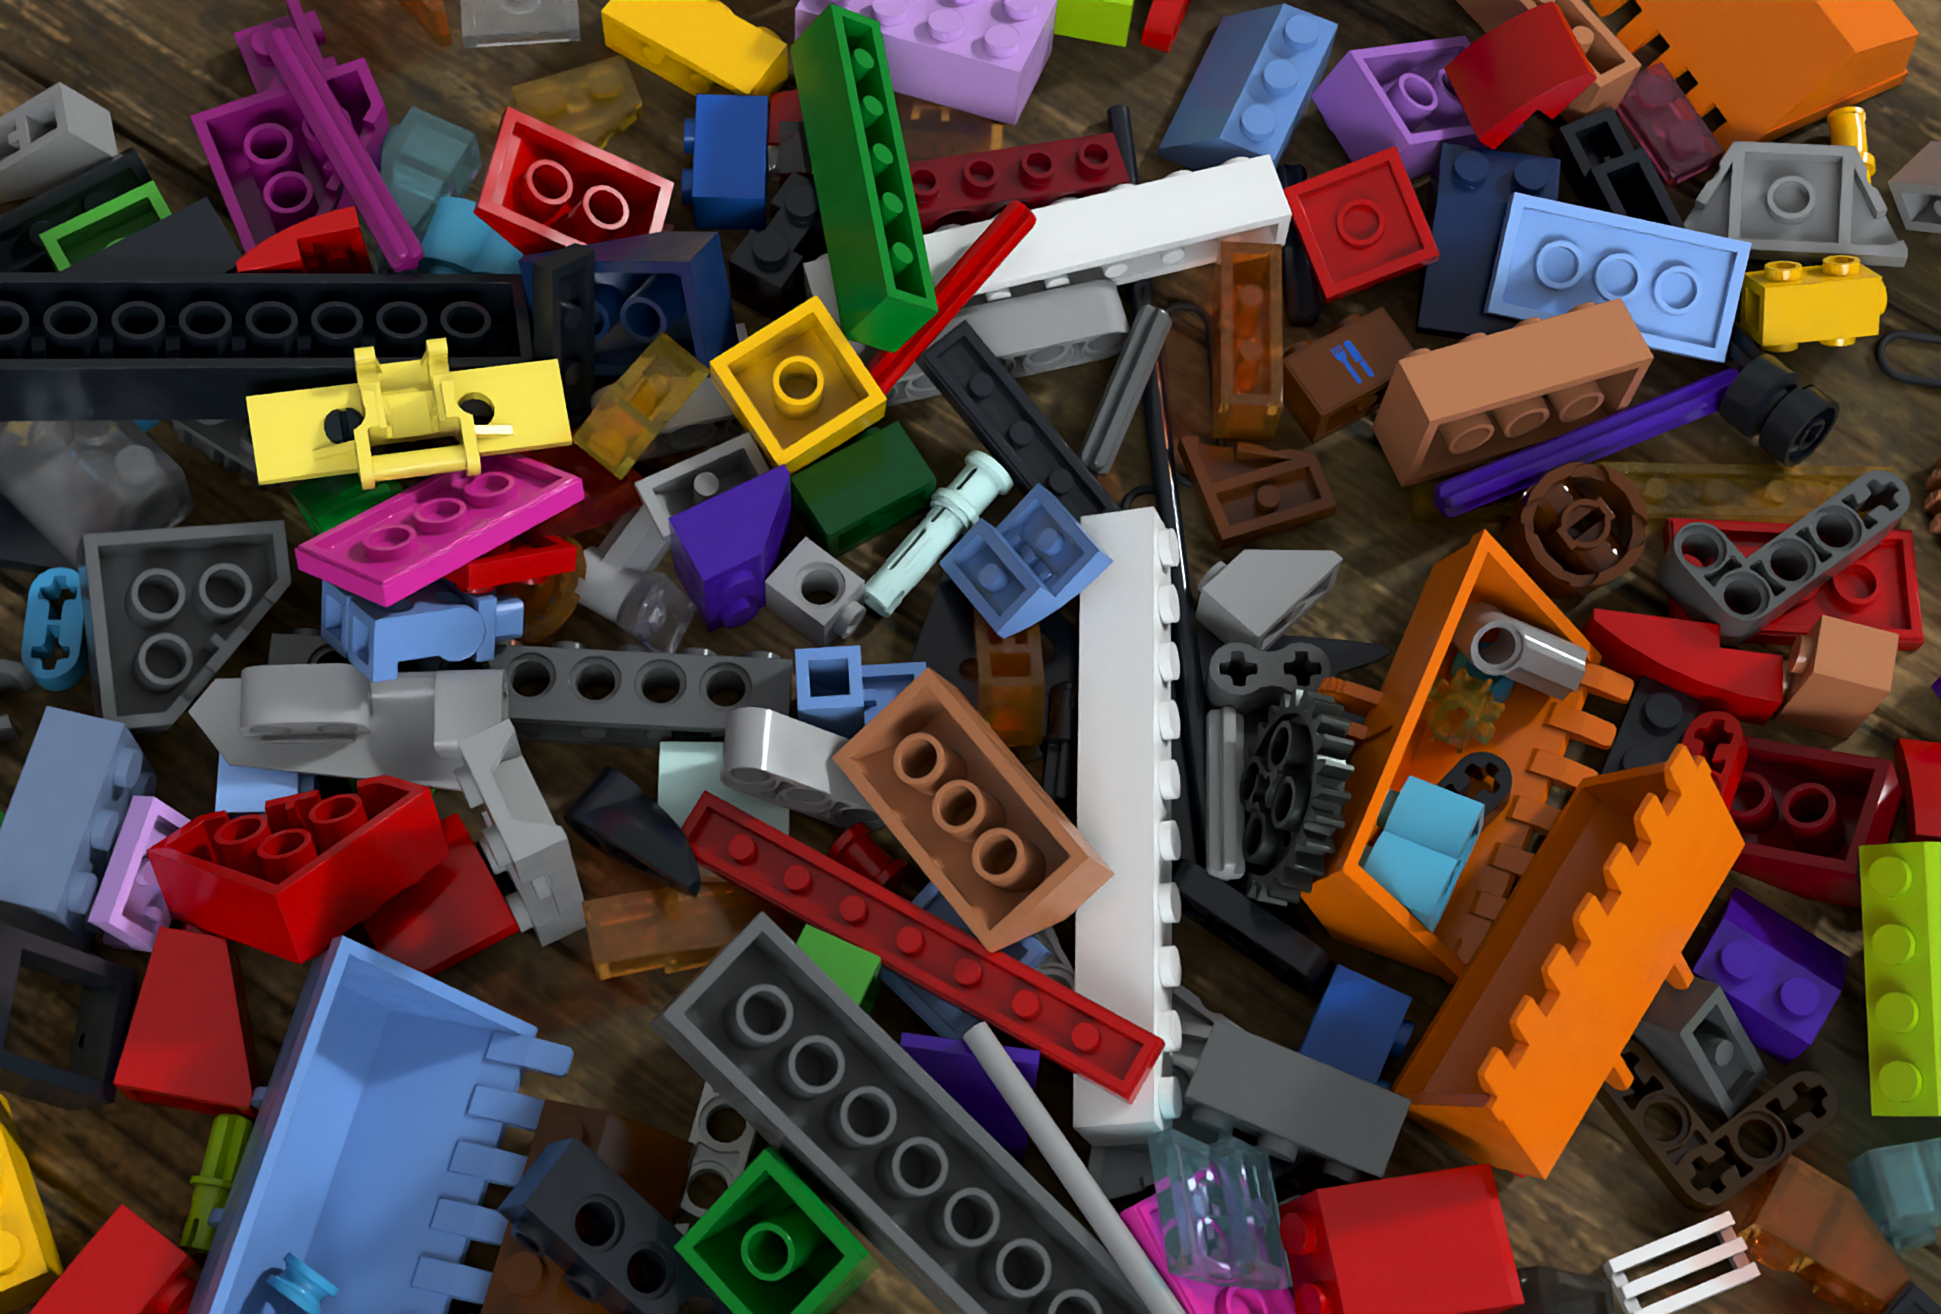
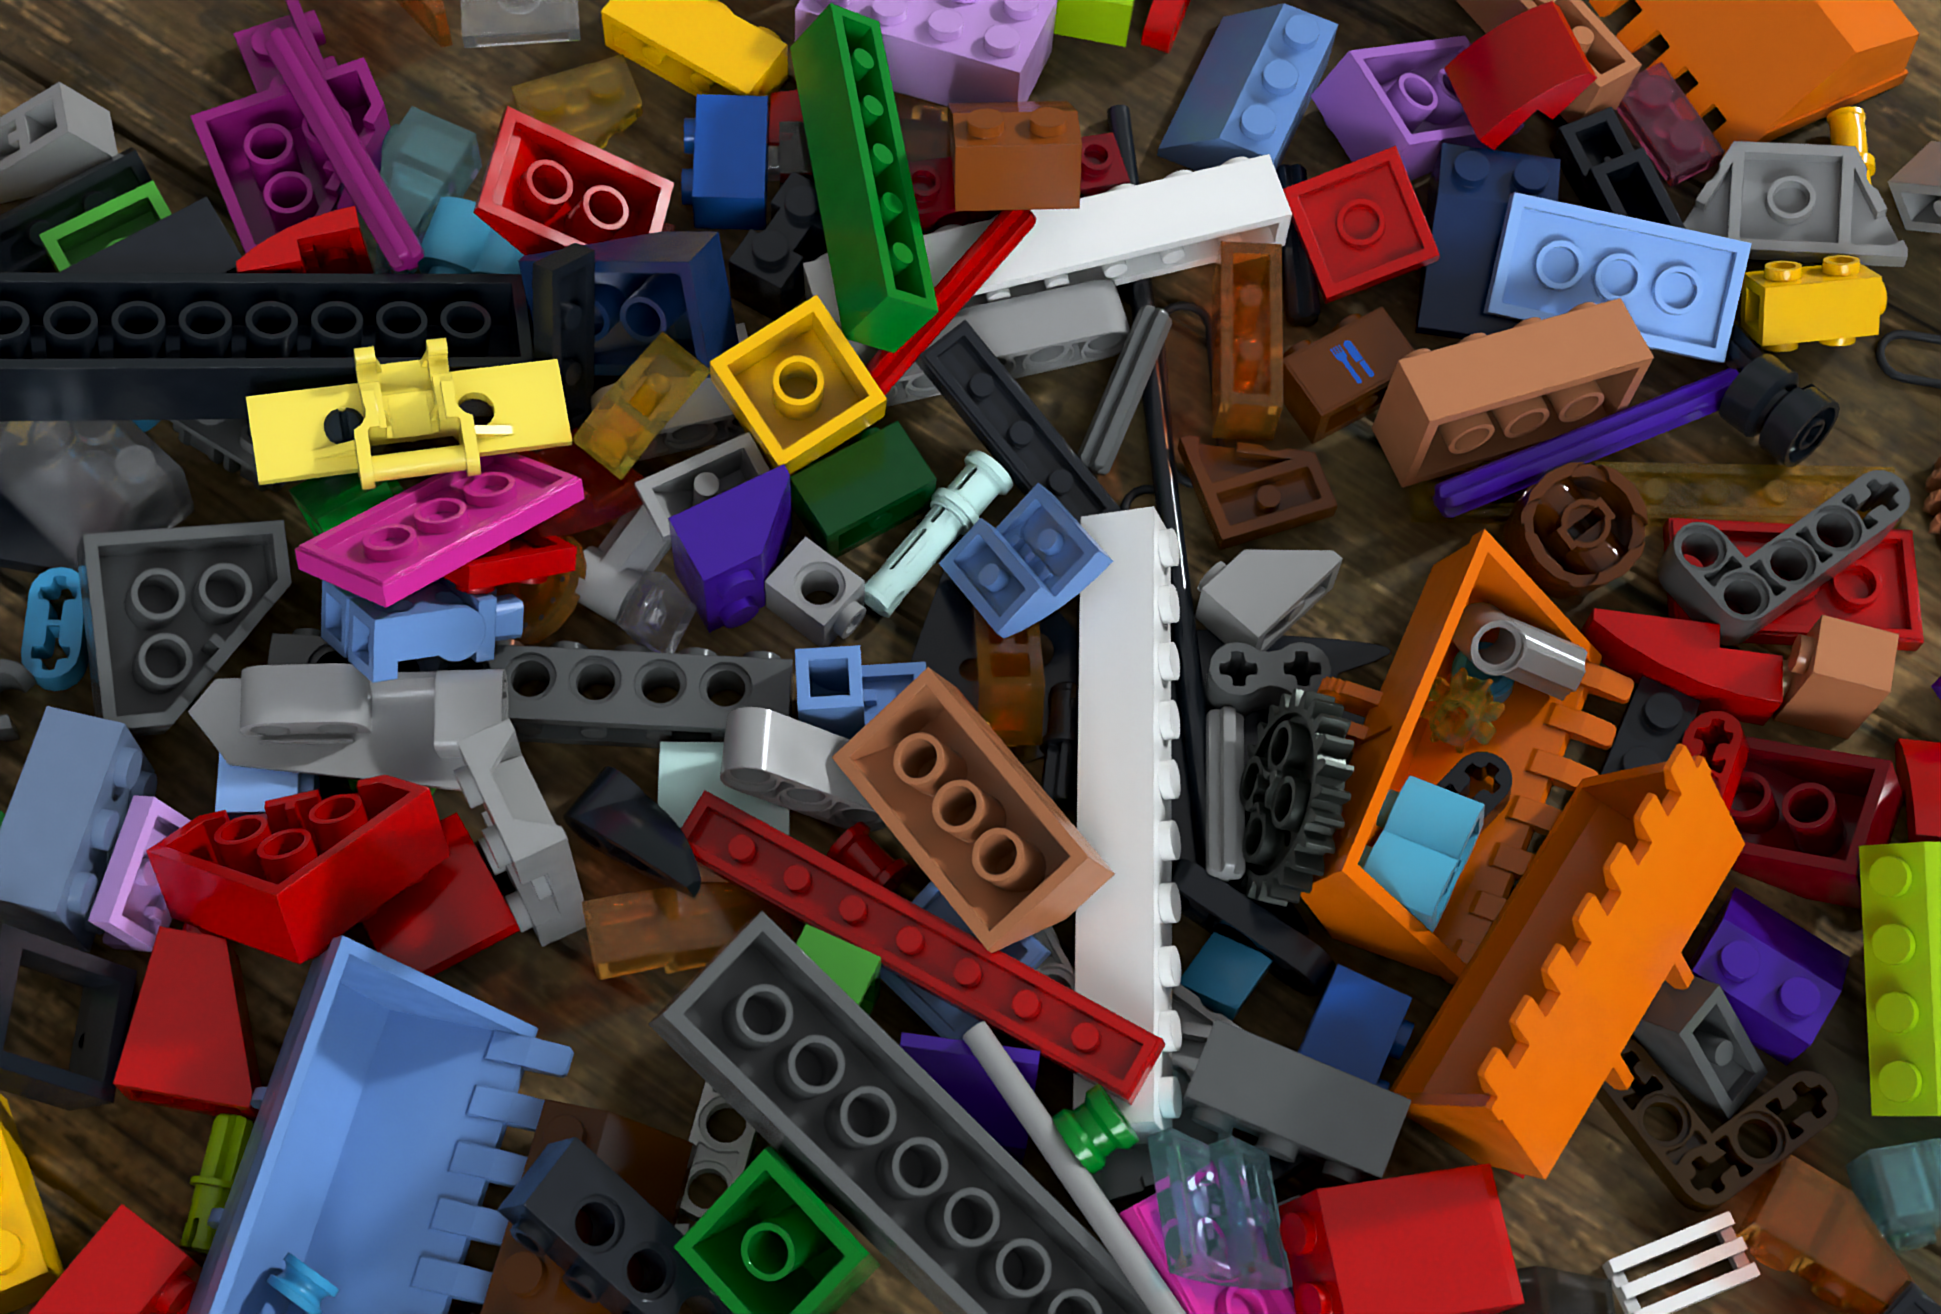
(1015, 155): none -> dark orange slope
(1095, 1129): none -> green wheel
(1225, 974): none -> dark azure slope

